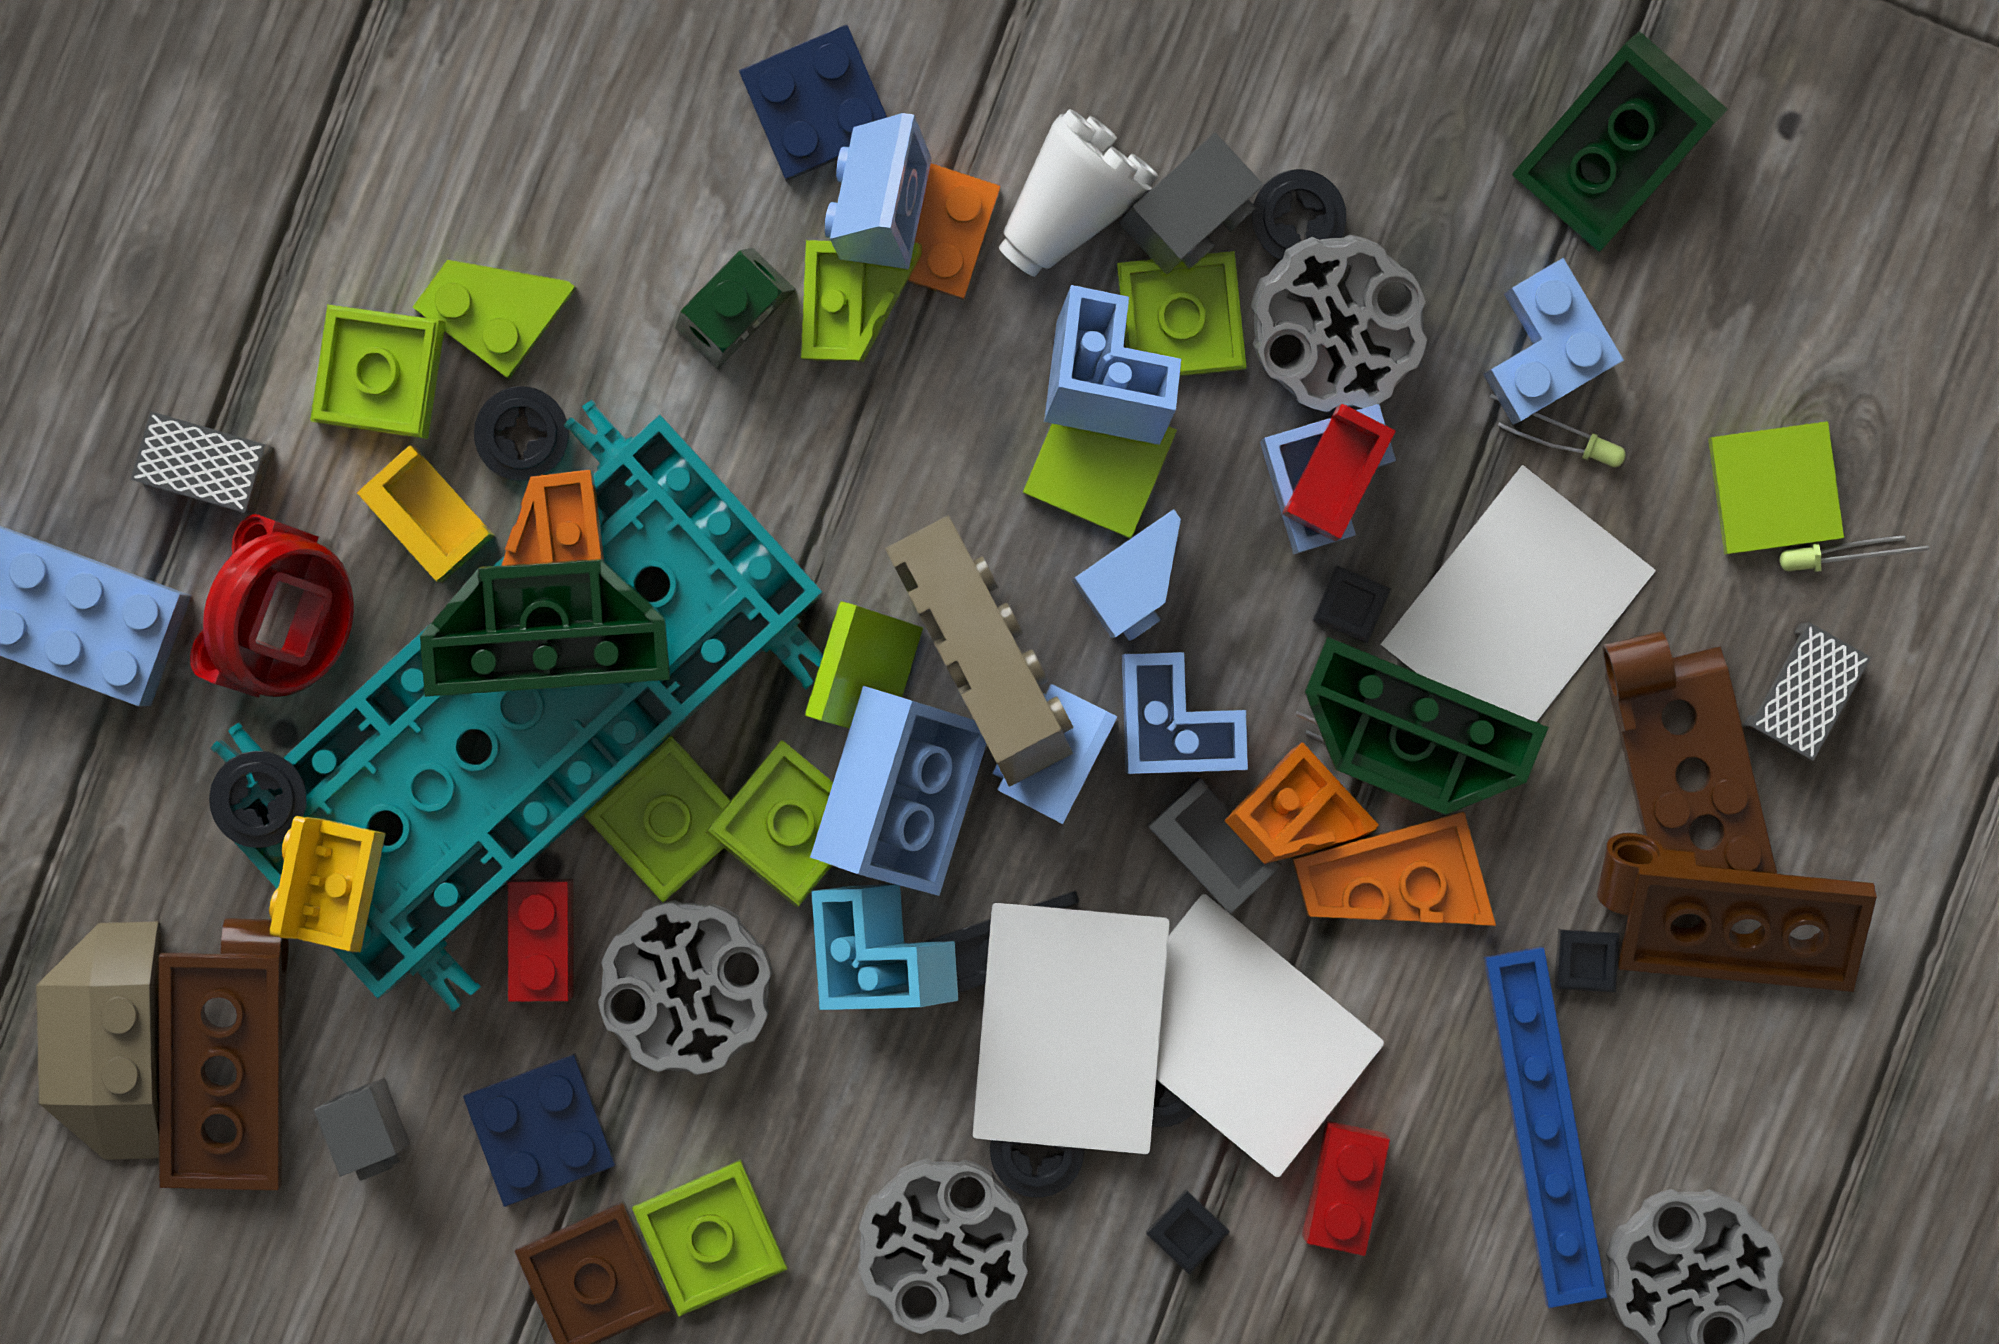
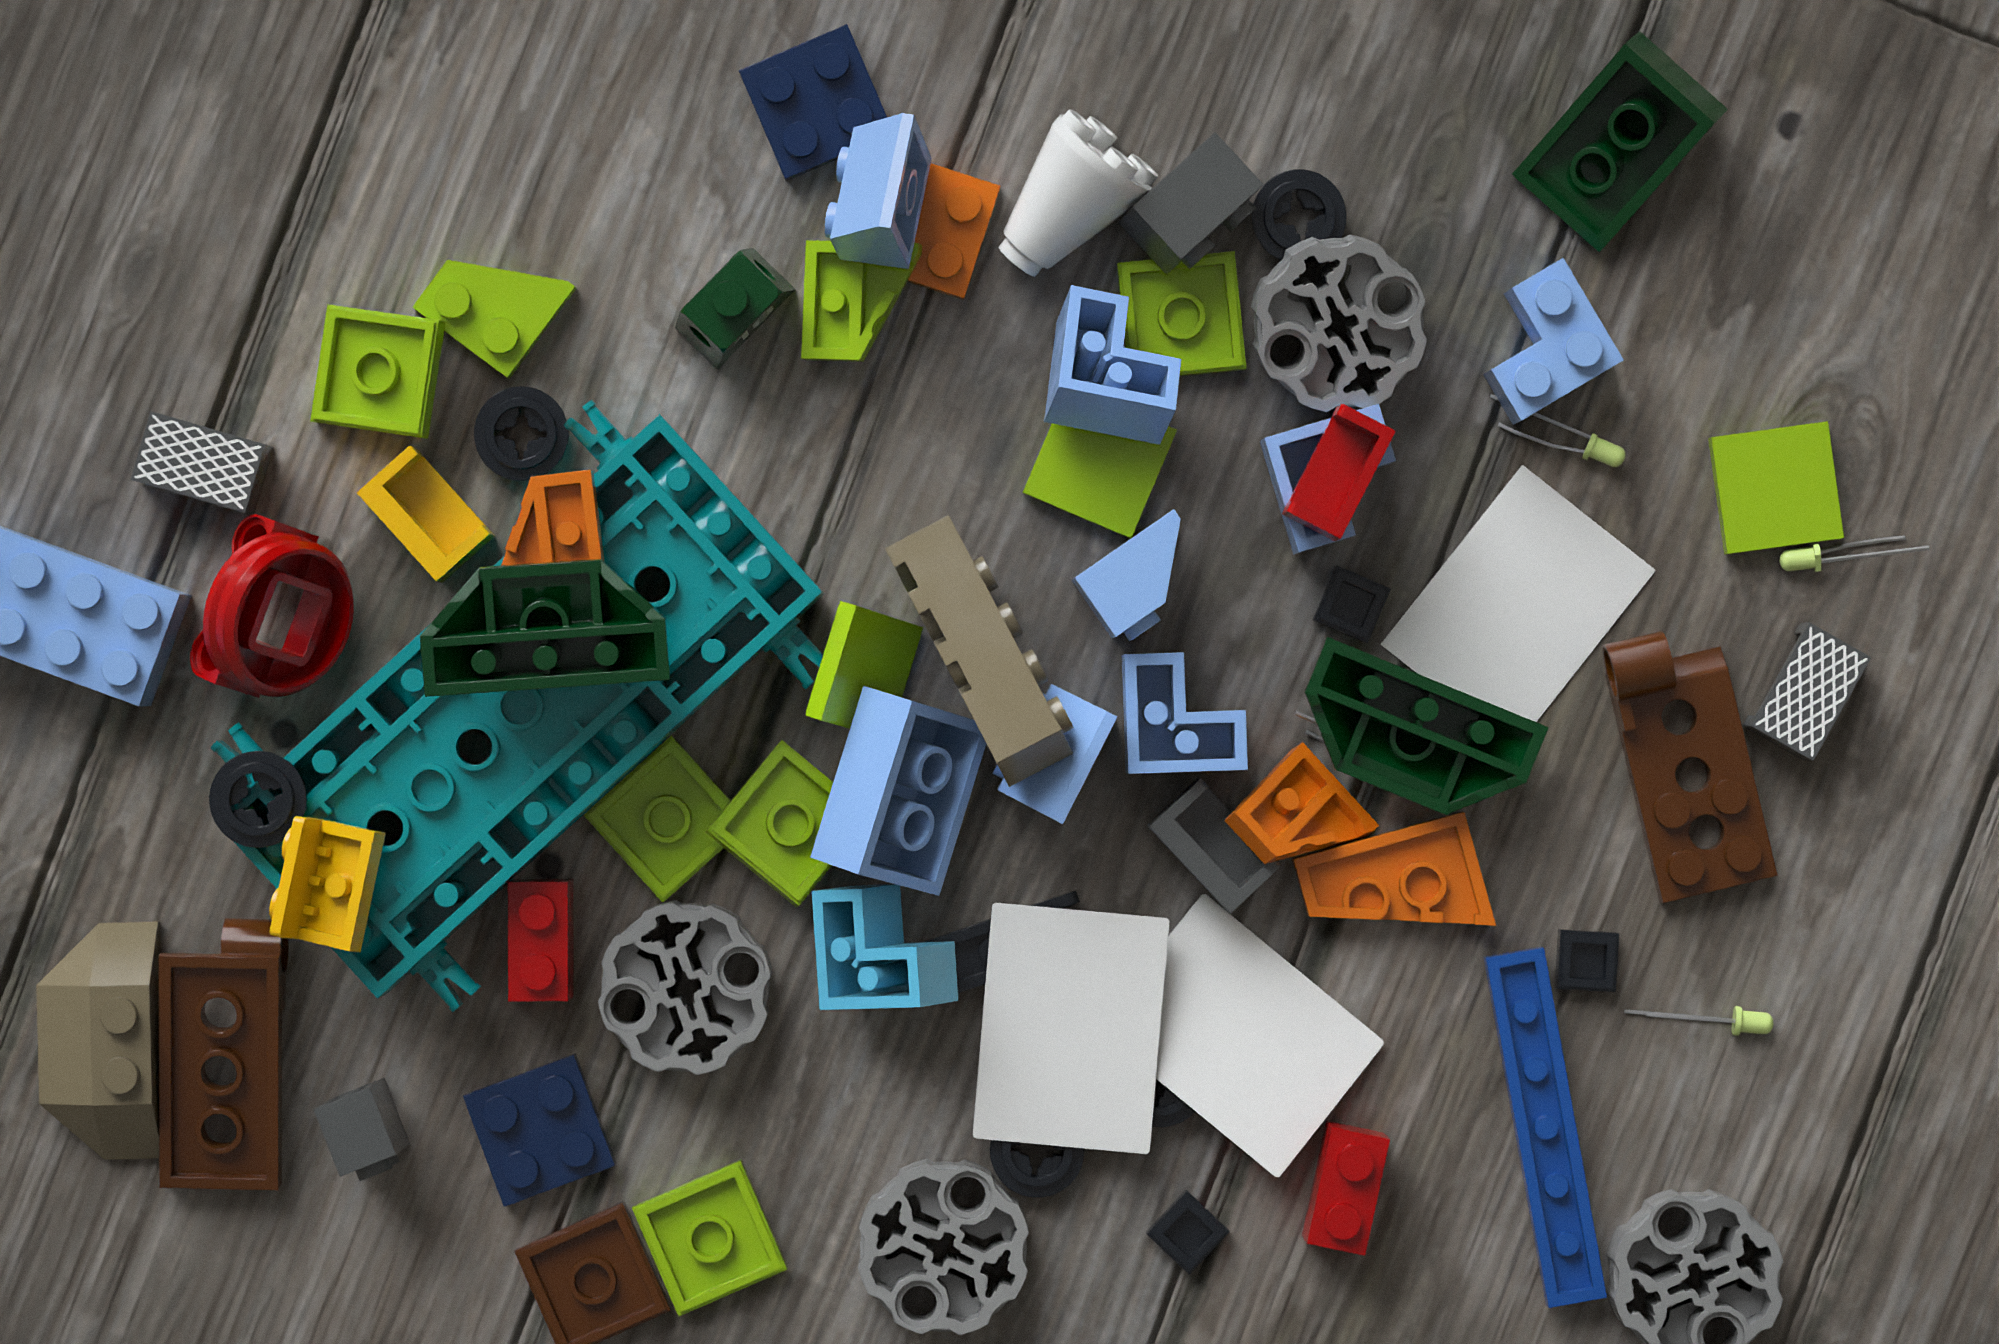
(1662, 884): reddish brown hinge -> none
(1741, 1021): none -> yellowish green piece

